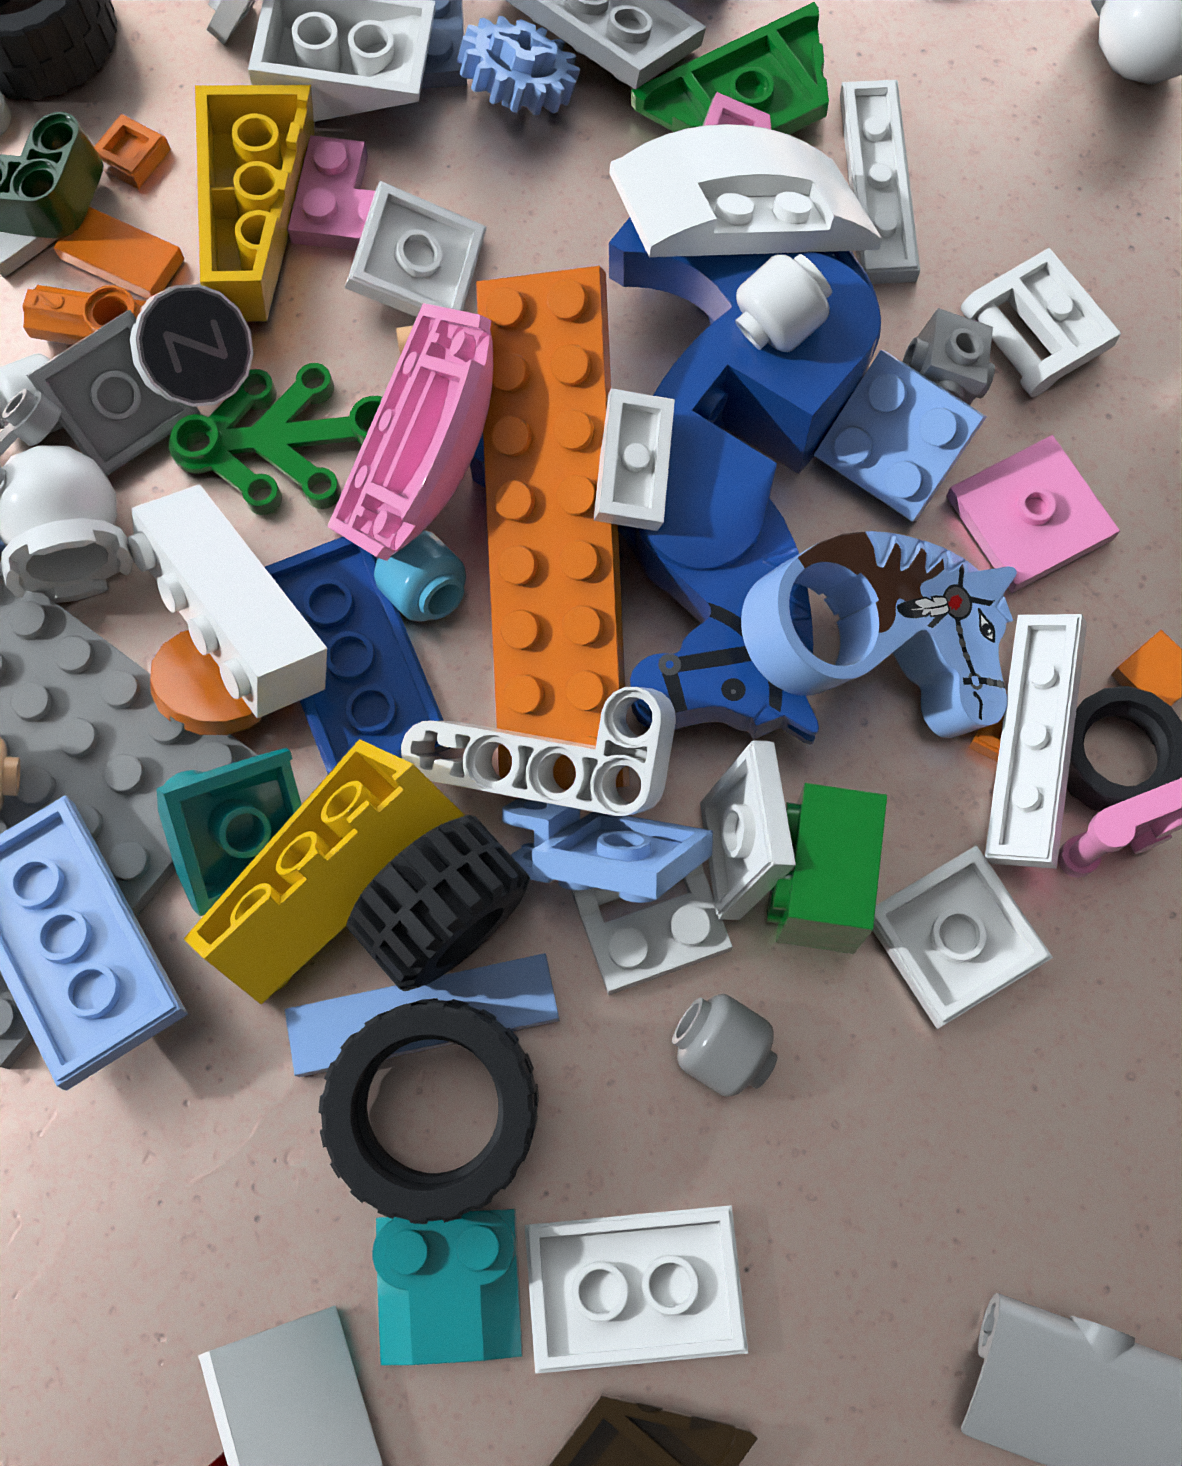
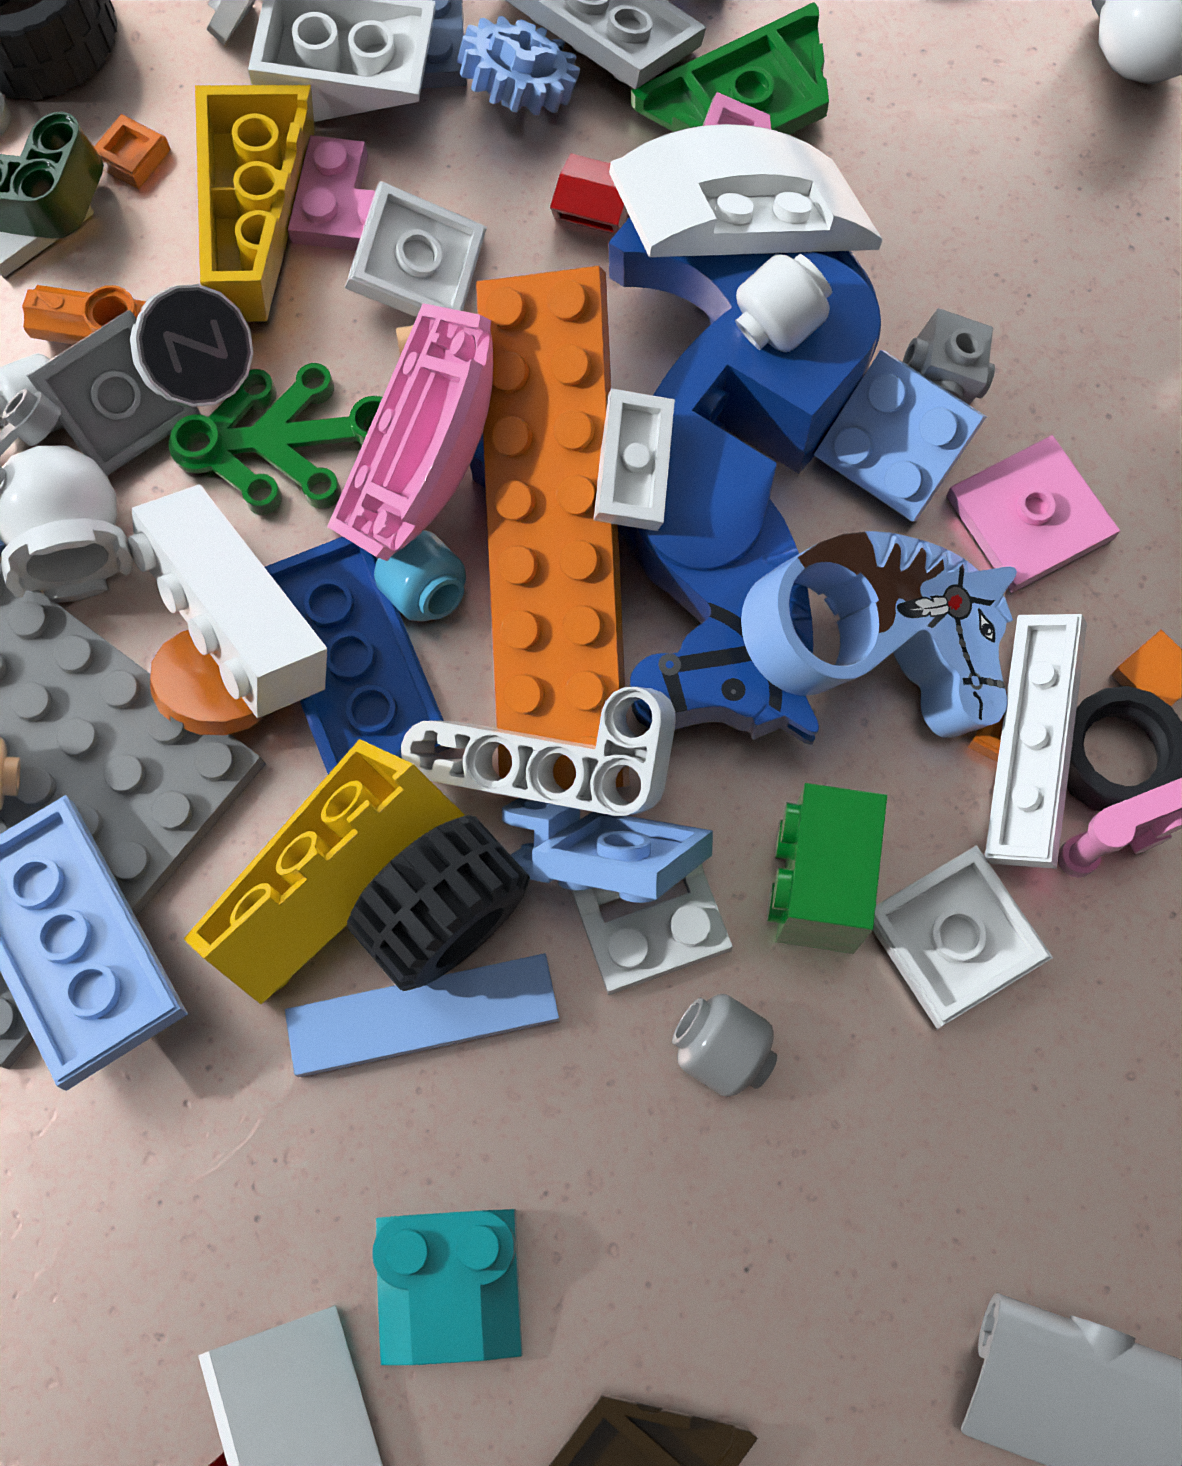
(121, 254): orange tile -> none
(224, 820): teal slope -> none
(364, 1162): black tyre -> none
(588, 196): none -> red piece
(635, 1289): white tile -> none
(749, 831): white tile -> none
(881, 177): white tile -> none
(1055, 311): white plate -> none

